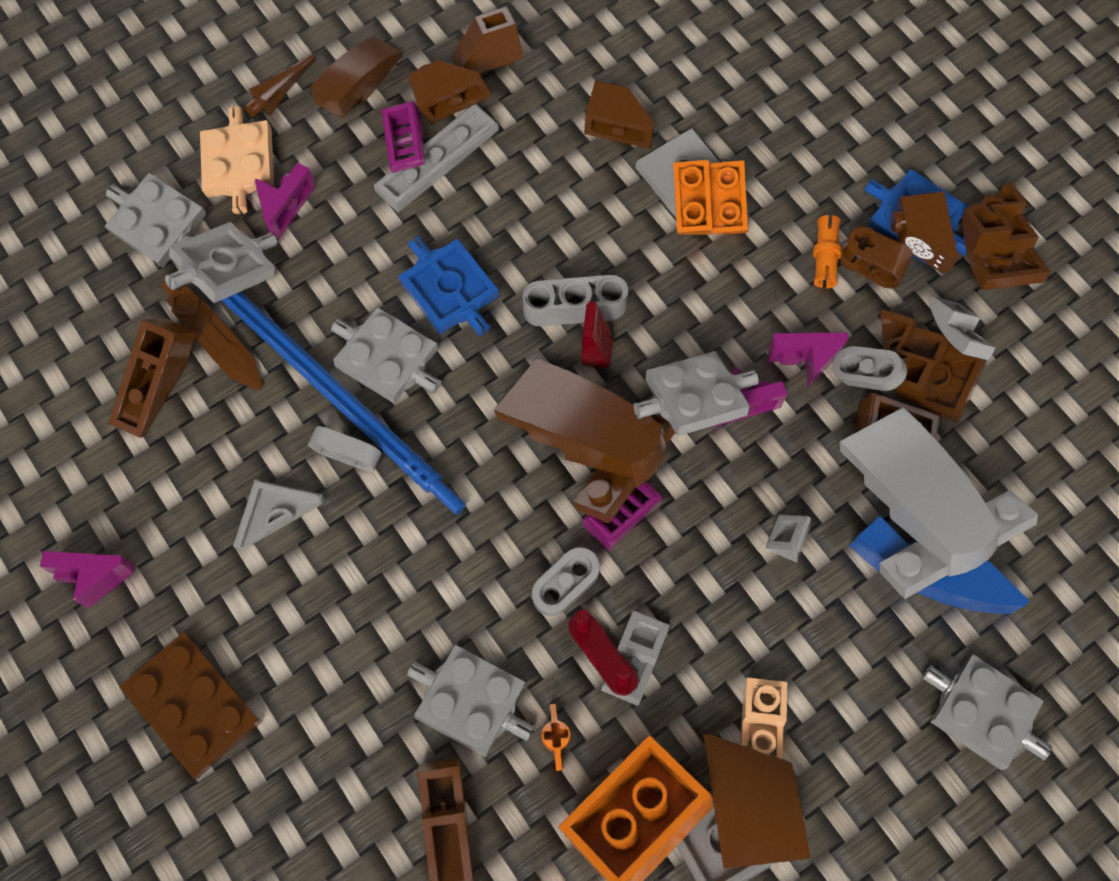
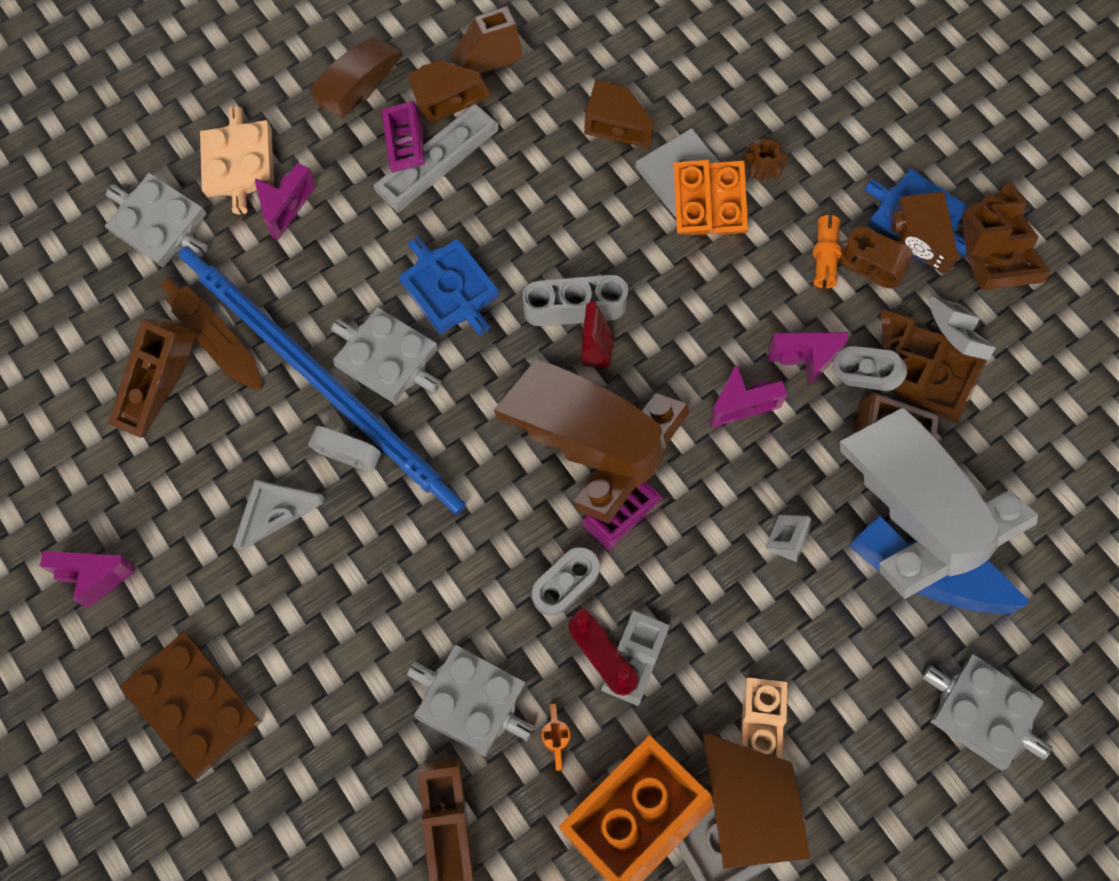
(221, 261): light grey plate -> none
(270, 92): reddish brown piece -> none
(696, 393): light grey plate -> none
(765, 160): none -> reddish brown gear

